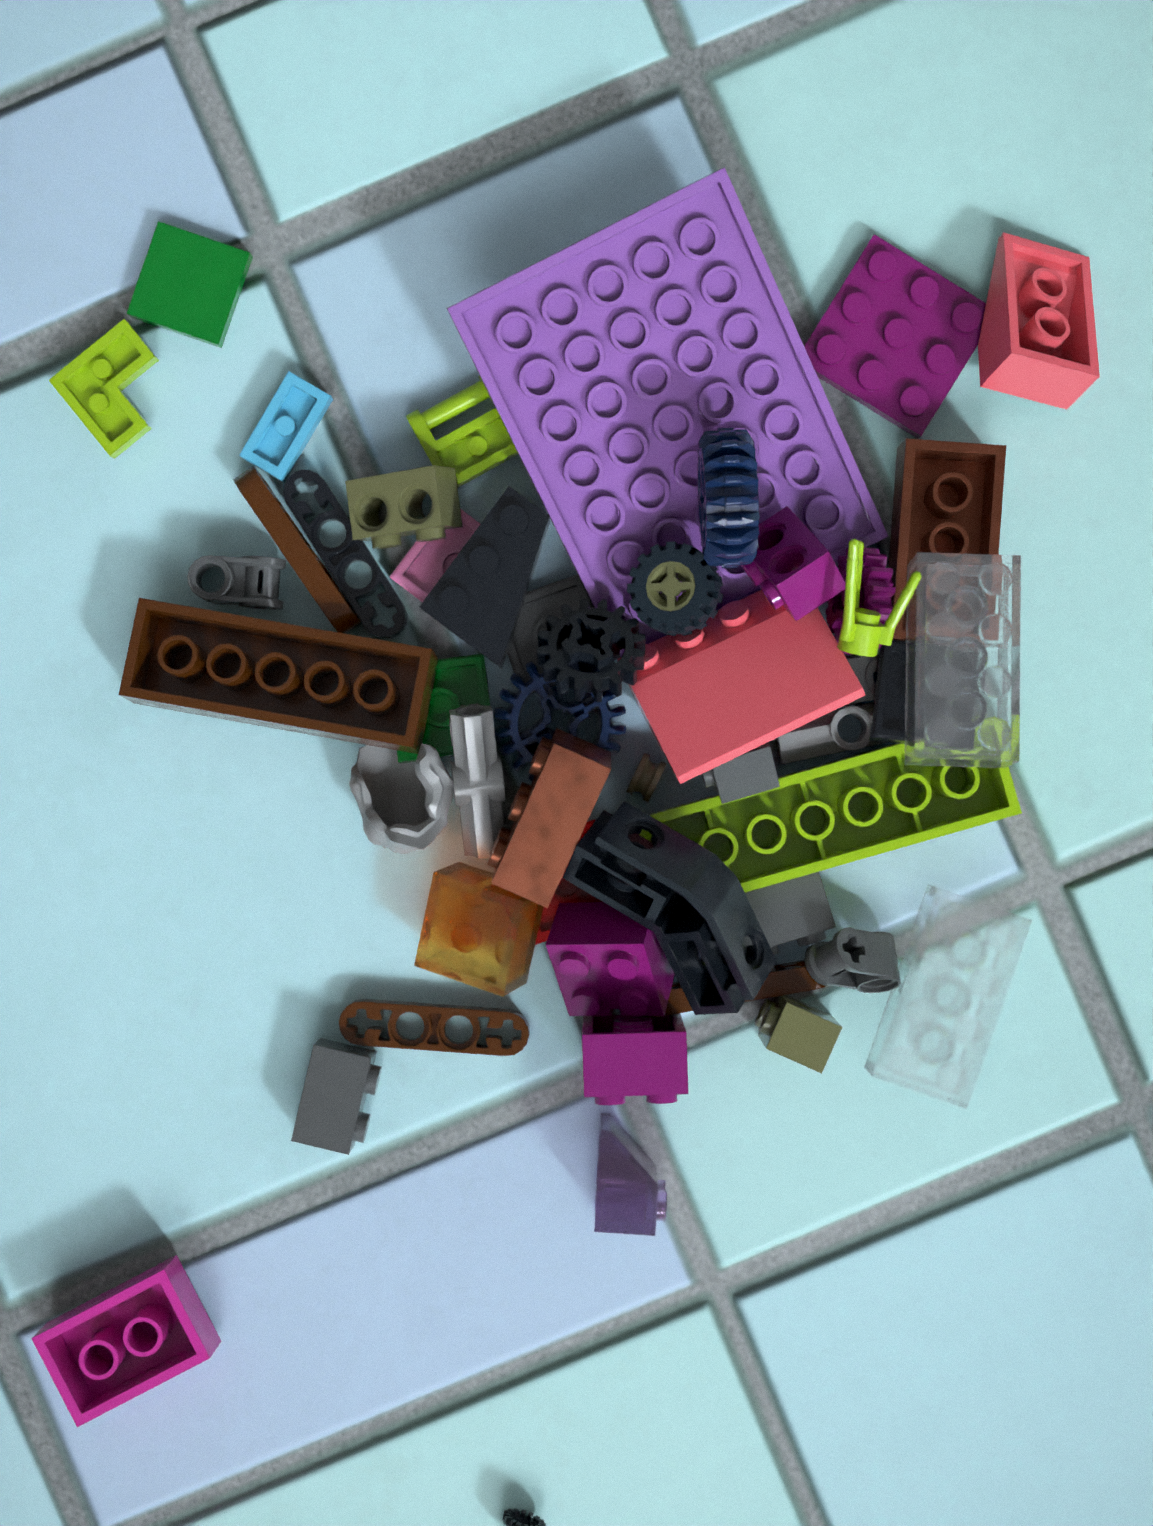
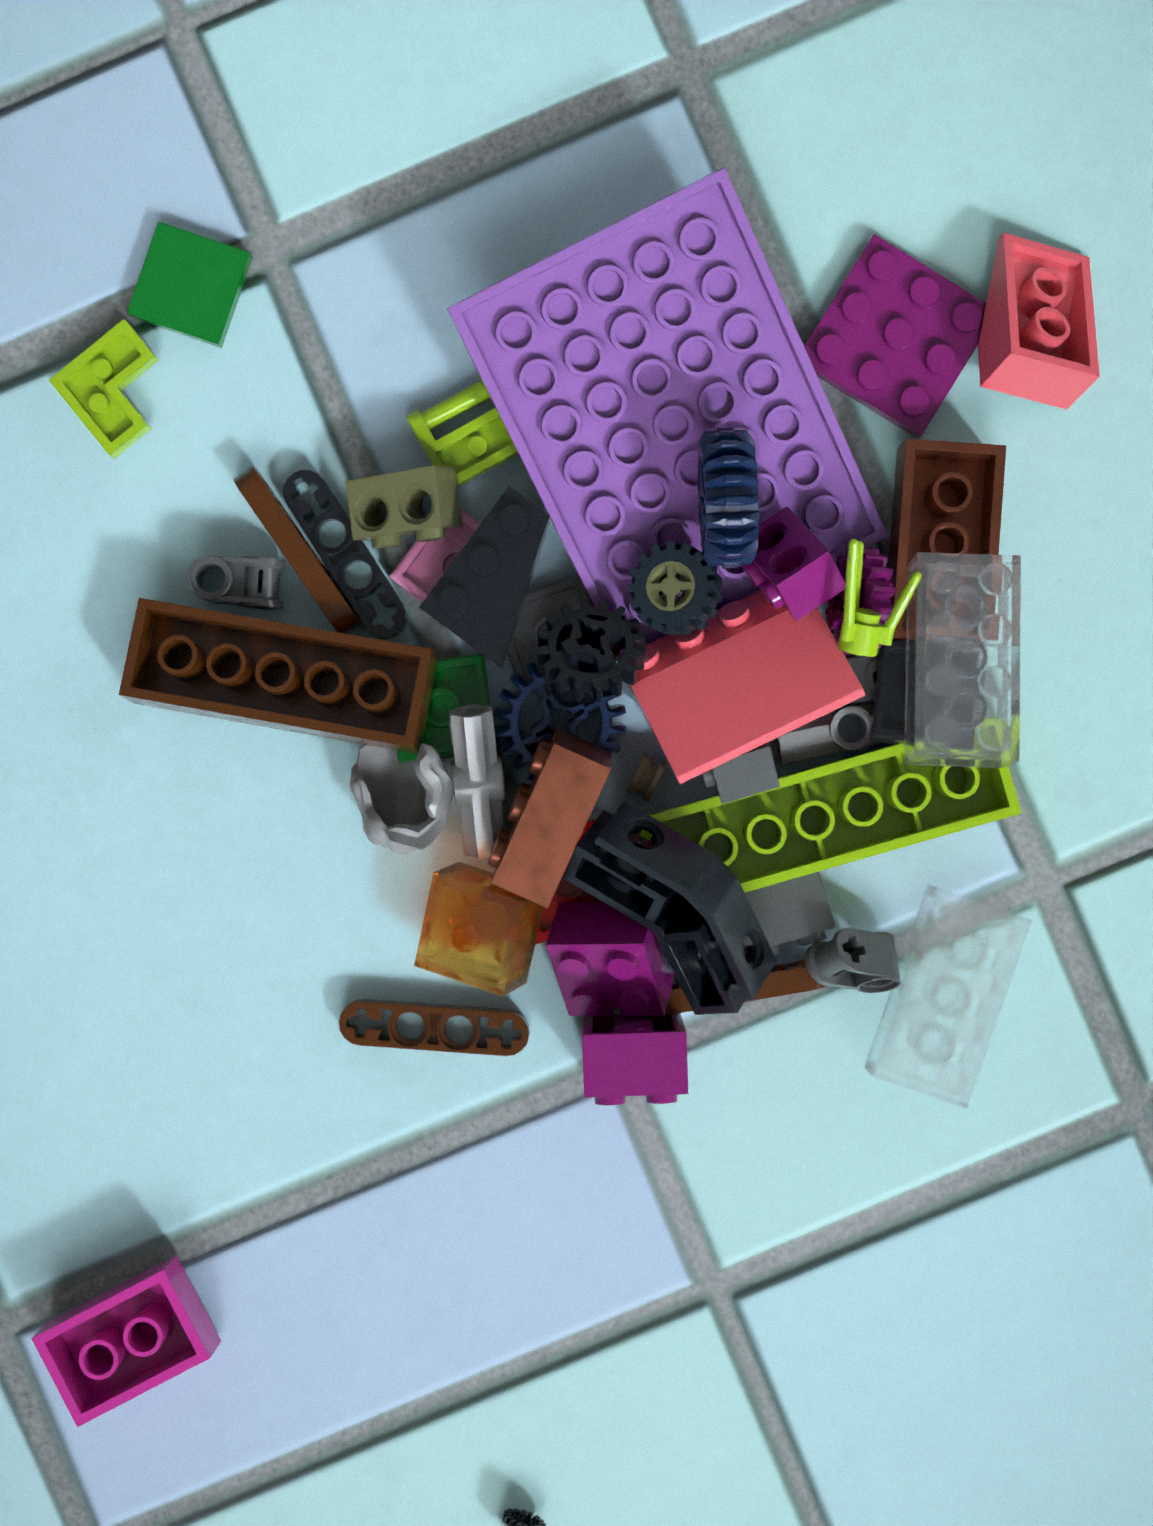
(286, 426): medium azure plate -> none
(335, 1096): dark grey brick -> none
(627, 1185): clear purple slope -> none
(797, 1031): olive brick -> none

